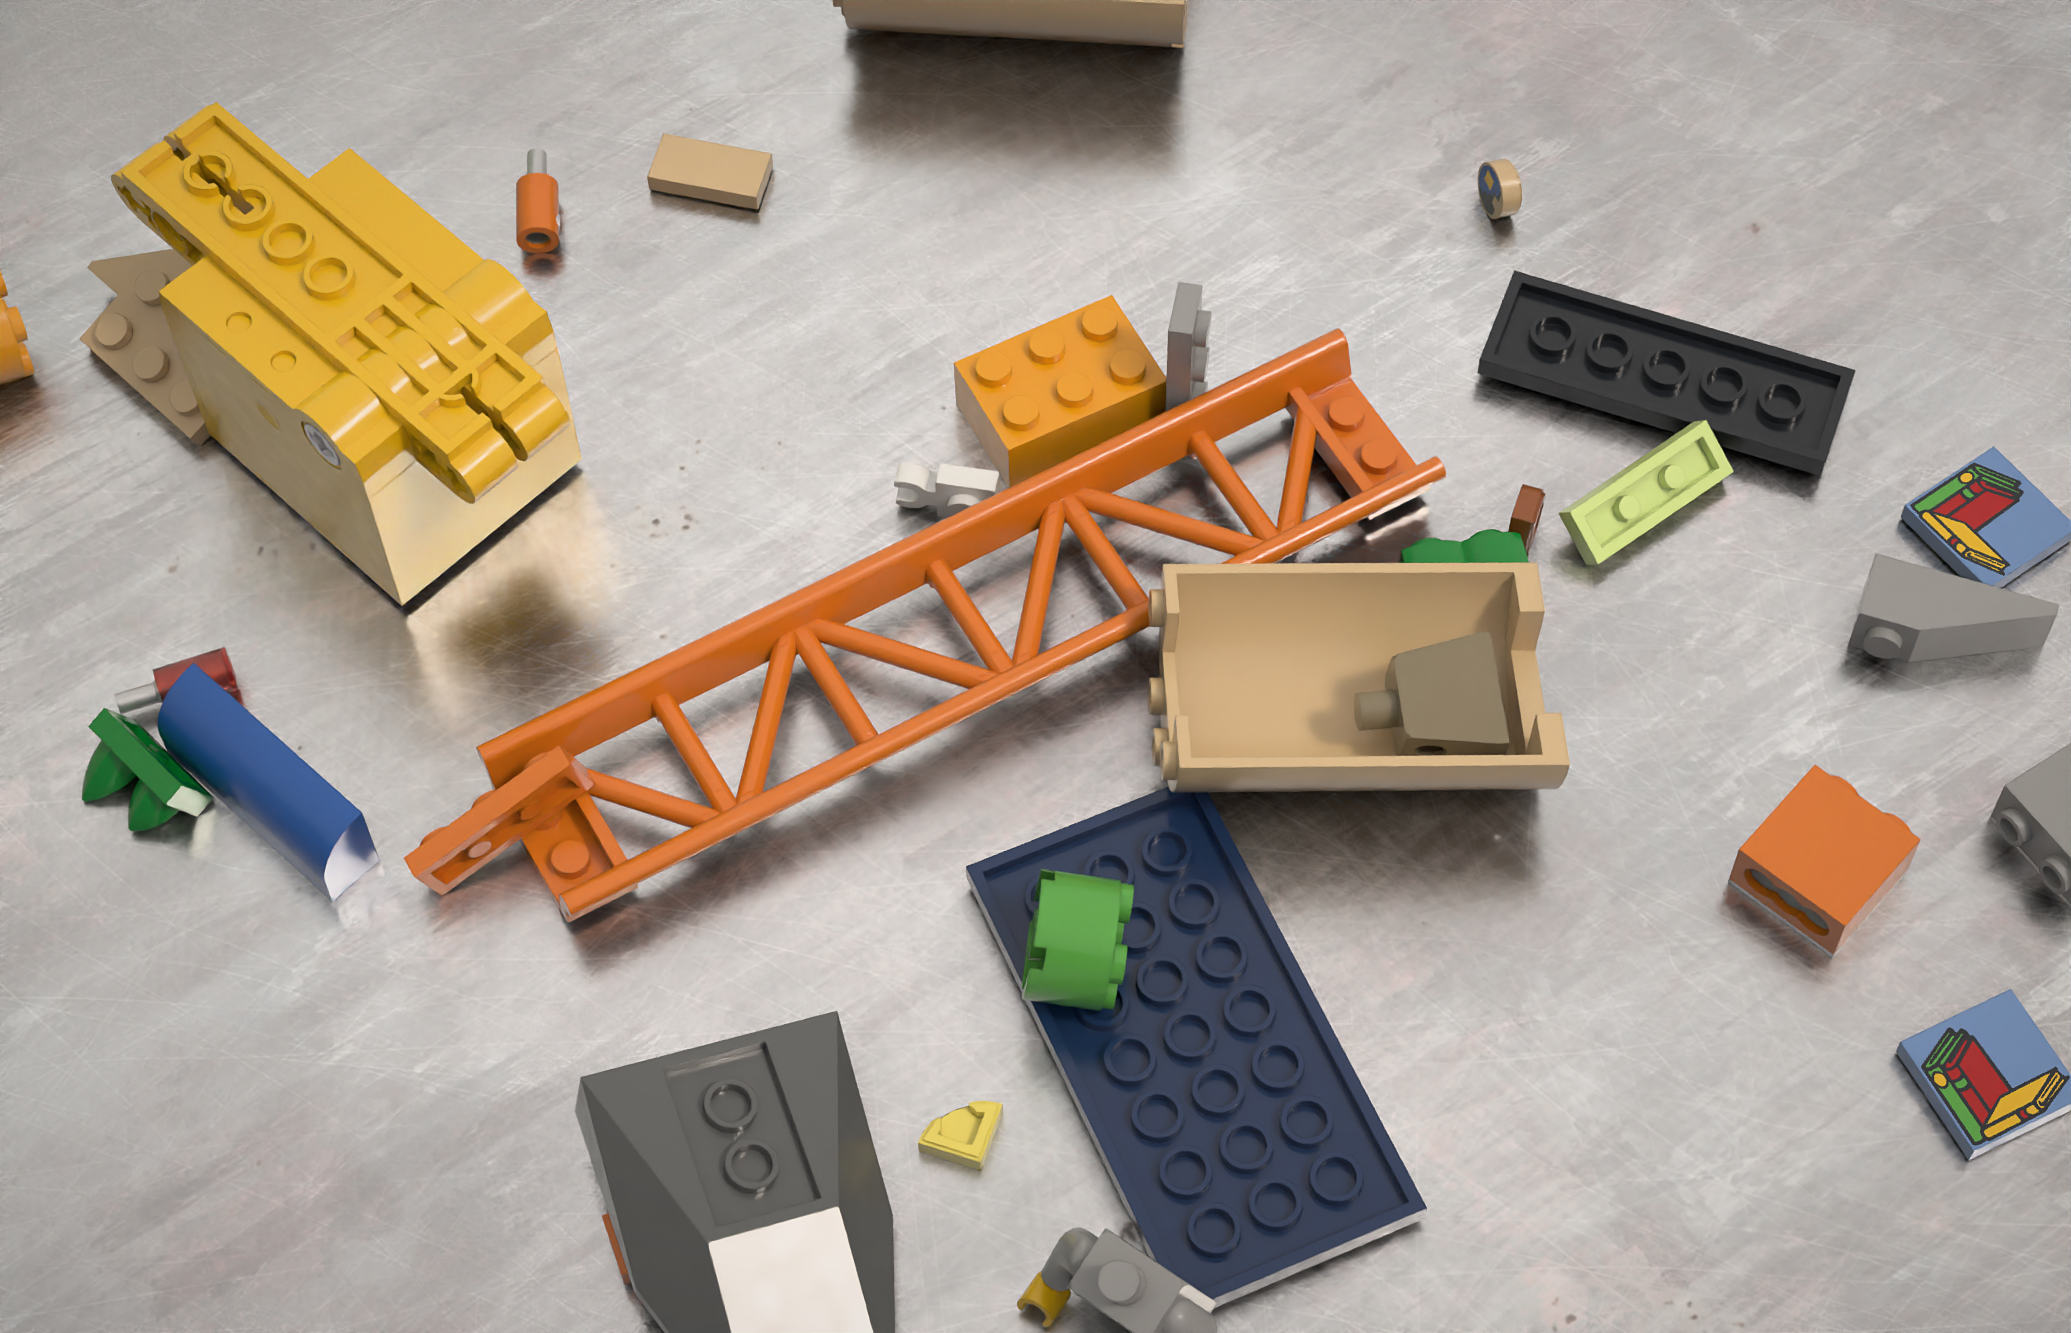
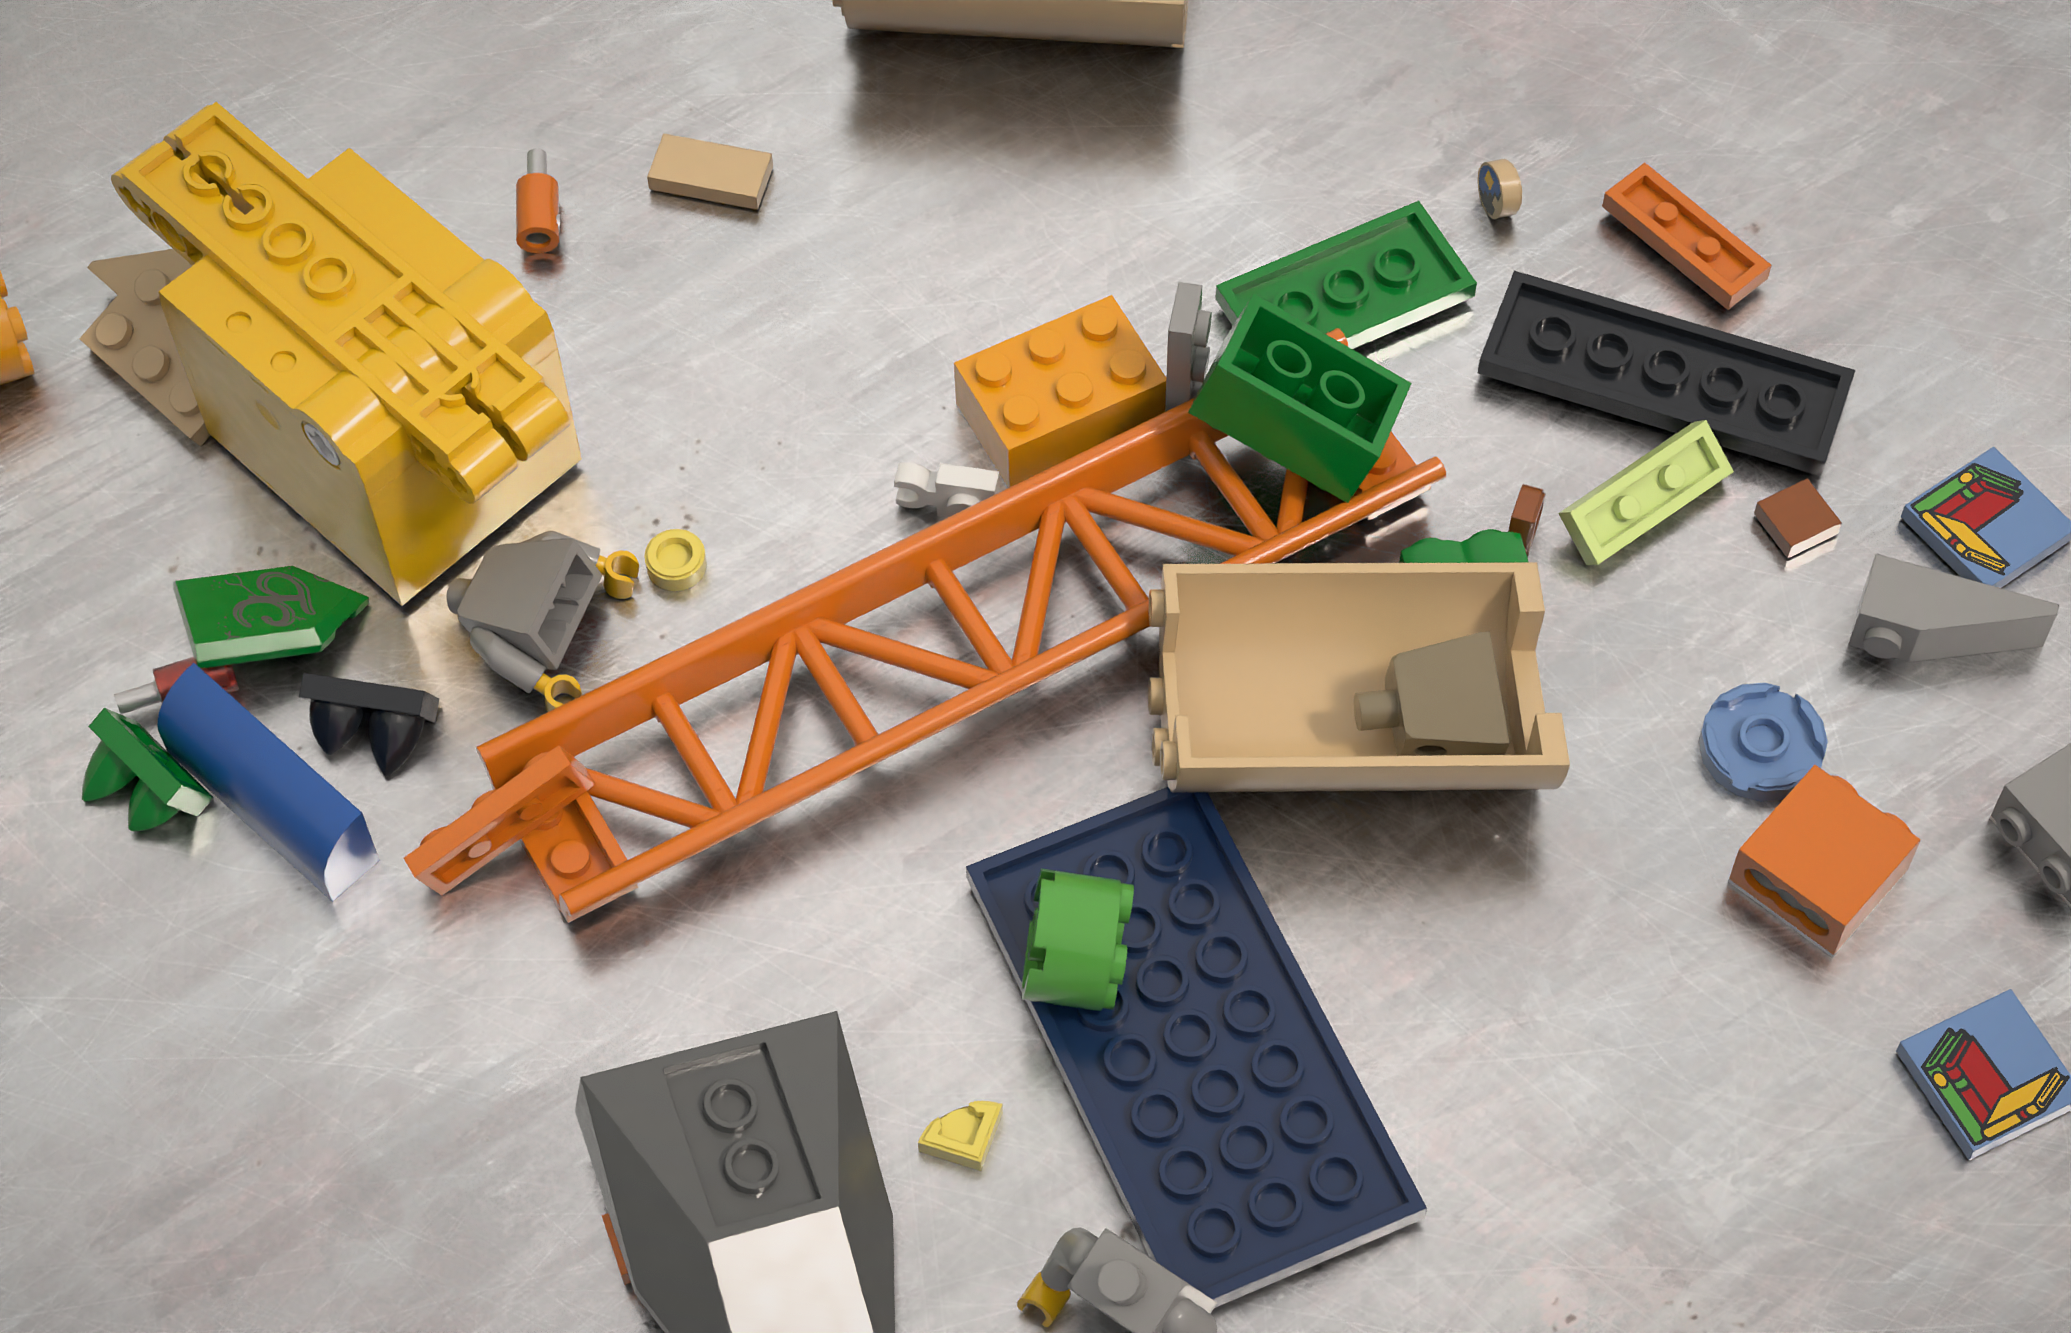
(262, 614): none -> green tile
(394, 717): none -> black tile
(530, 603): none -> light grey torso
(675, 560): none -> light yellow tile
(1300, 398): none -> green brick
(1362, 278): none -> green plate
(1686, 236): none -> orange plate
(1761, 741): none -> medium blue tile
(1797, 518): none -> dark orange tile

